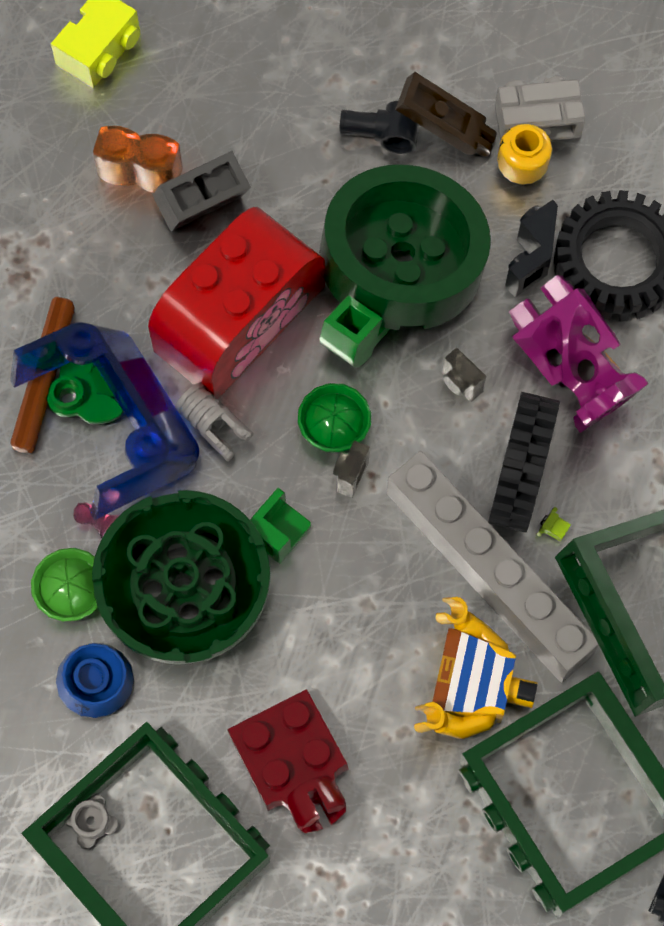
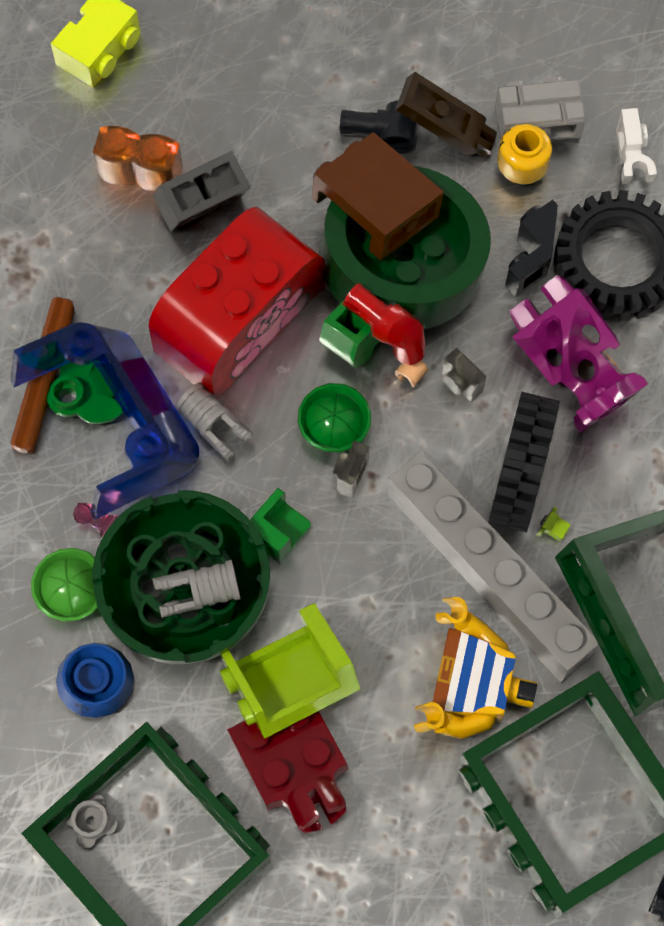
(207, 584): none -> light grey hinge
(291, 676): none -> lime panel
(379, 193): none -> reddish brown panel
(393, 327): none -> red arm
(631, 139): none -> white plate

